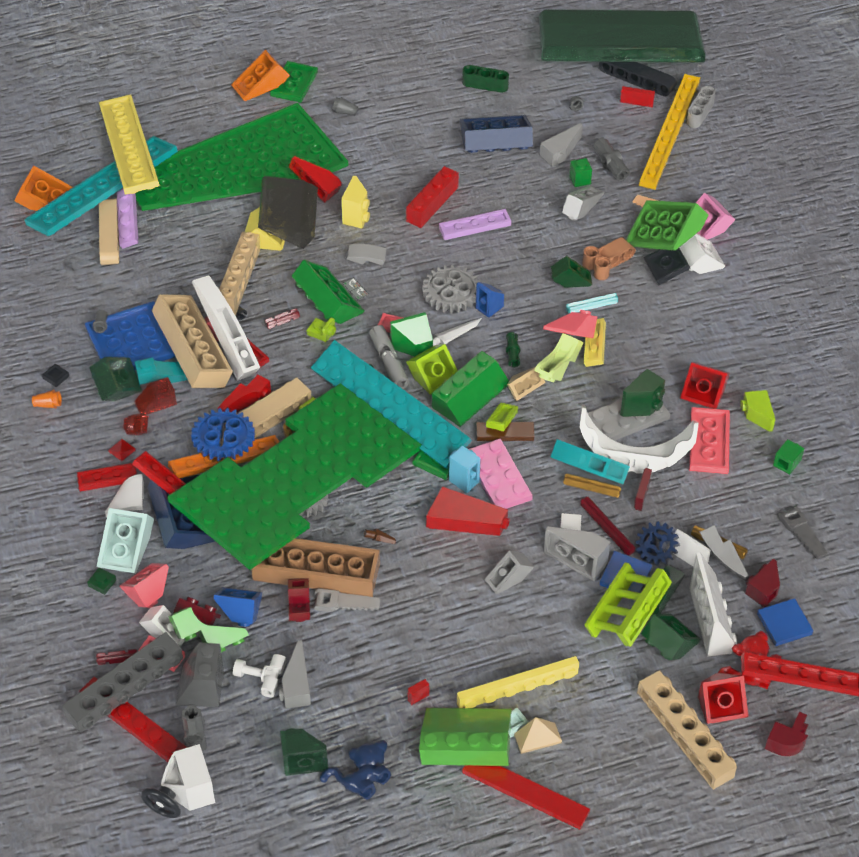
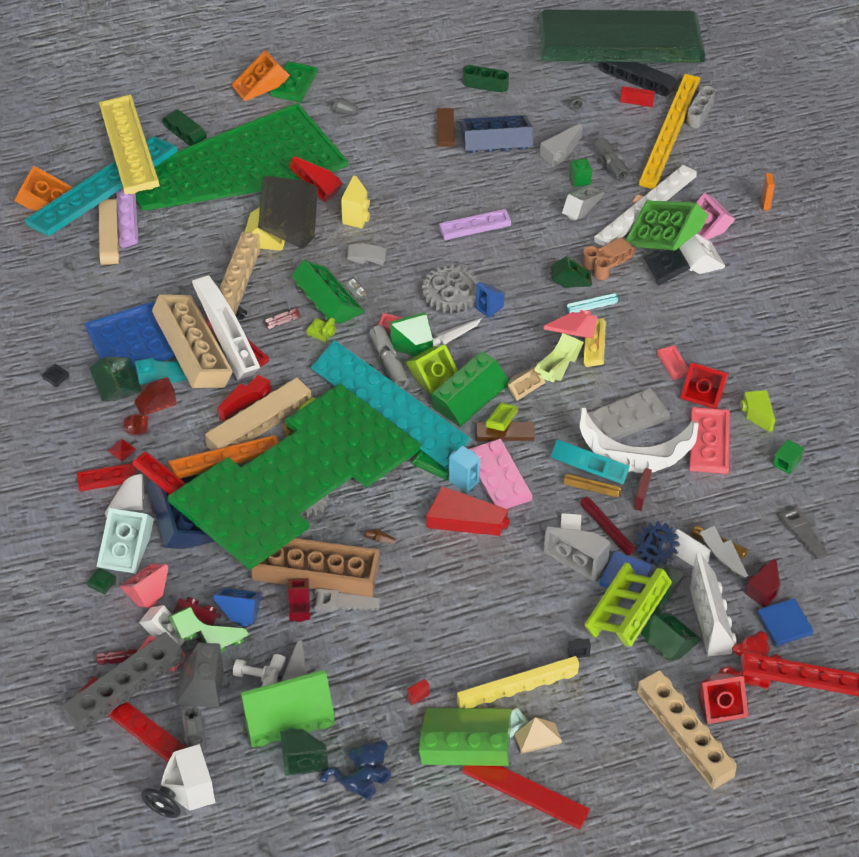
(47, 400): orange cone -> none
(100, 324): dark grey pin -> none
(184, 127): none -> dark green beam
(209, 431): blue gear -> none
(285, 705): none -> bright green slope
(432, 197): red brick -> none
(445, 127): none -> reddish brown tile
(509, 571): light grey slope -> none
(513, 349): dark green pin -> none
(579, 648): none -> black plate
(643, 395): dark green slope -> none
(661, 192): none -> white plate
(673, 362): none -> coral tile
(767, 192): none -> orange tile
(787, 740): dark red brick -> none

